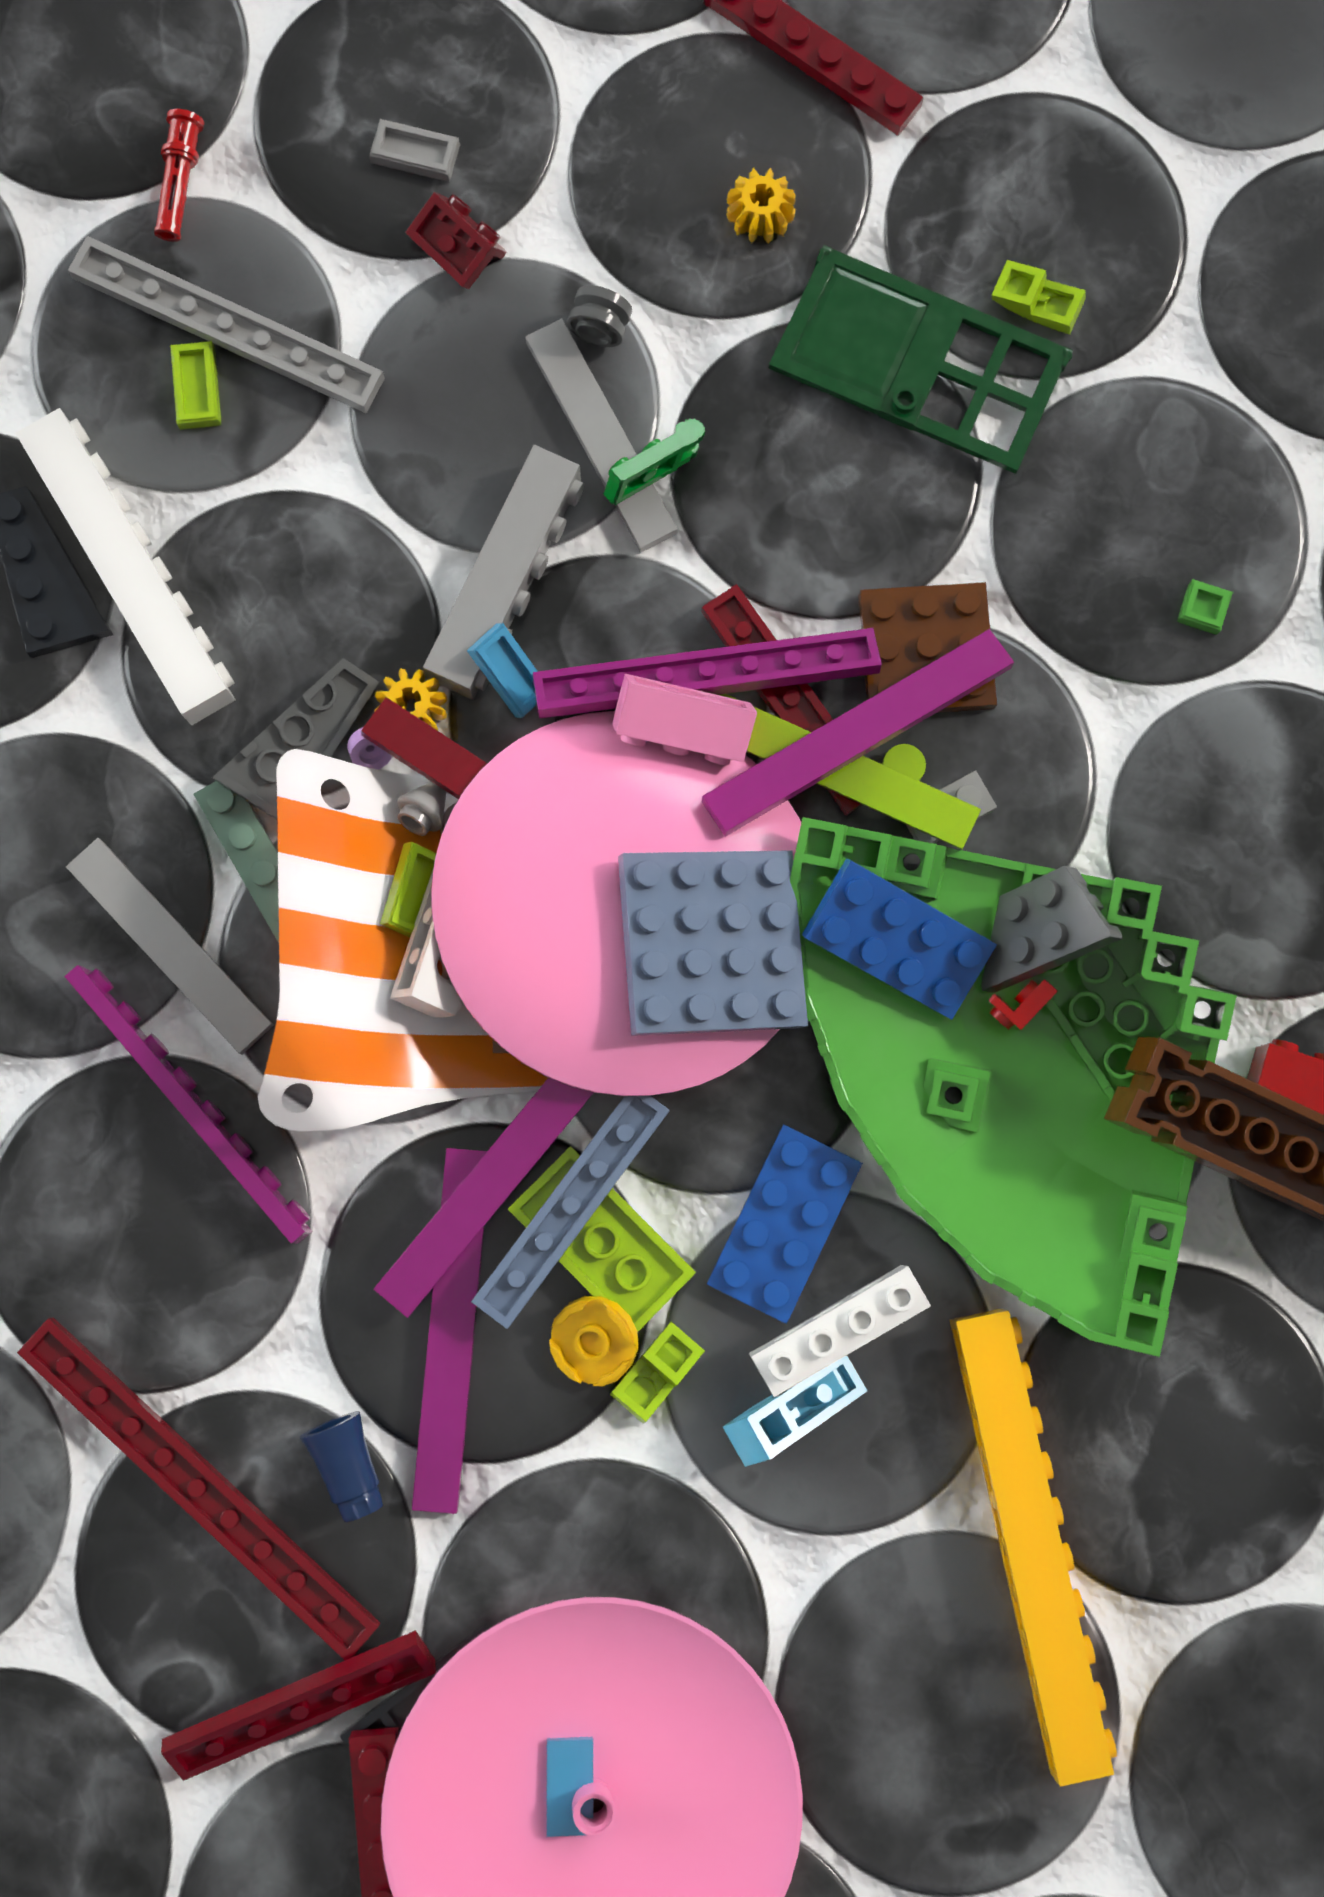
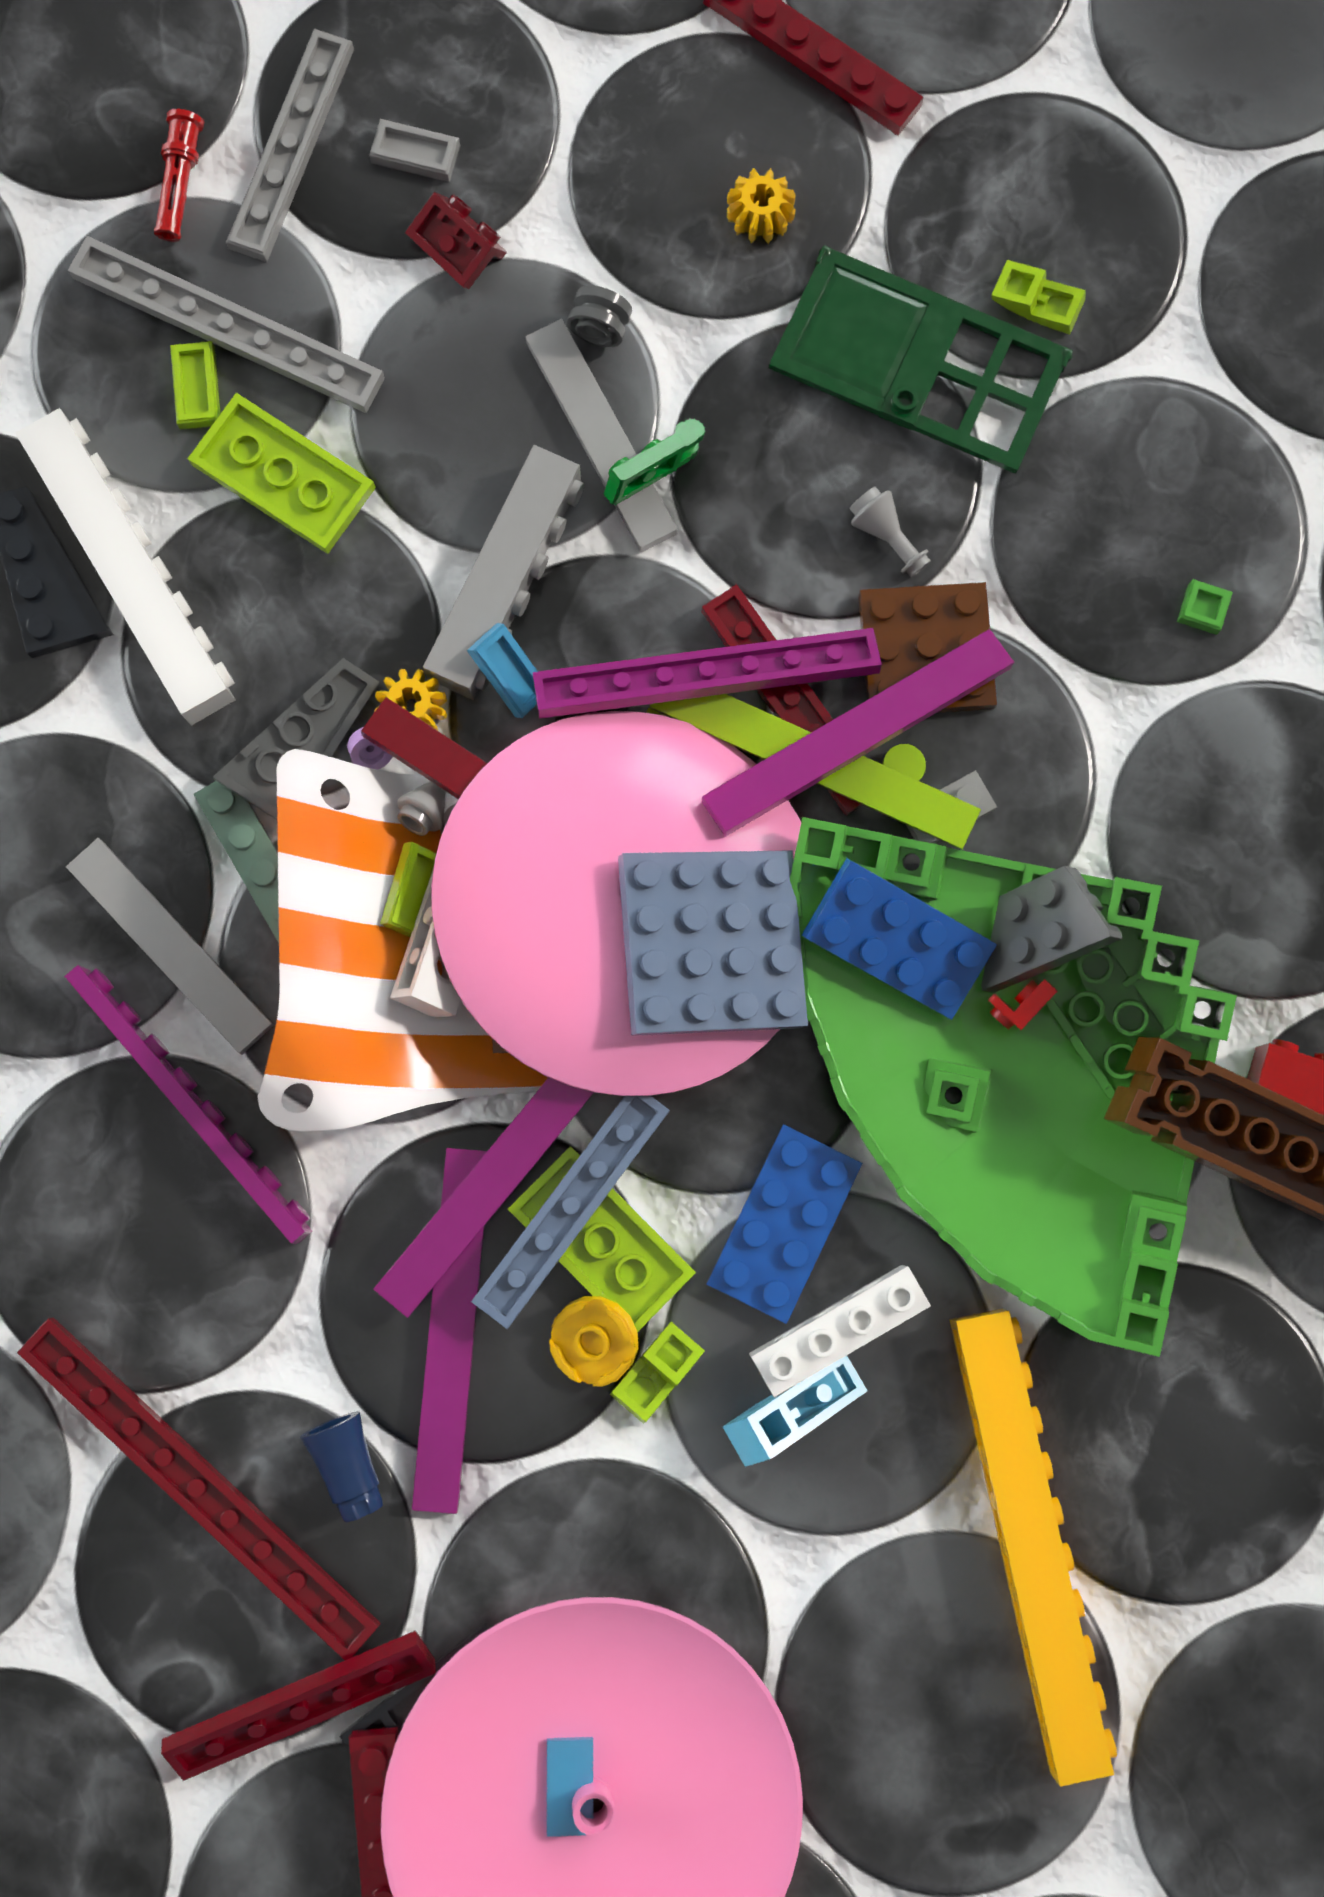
(281, 473): none -> lime plate
(290, 145): none -> light grey tile
(683, 720): bright pink brick -> none
(877, 516): none -> light grey piece

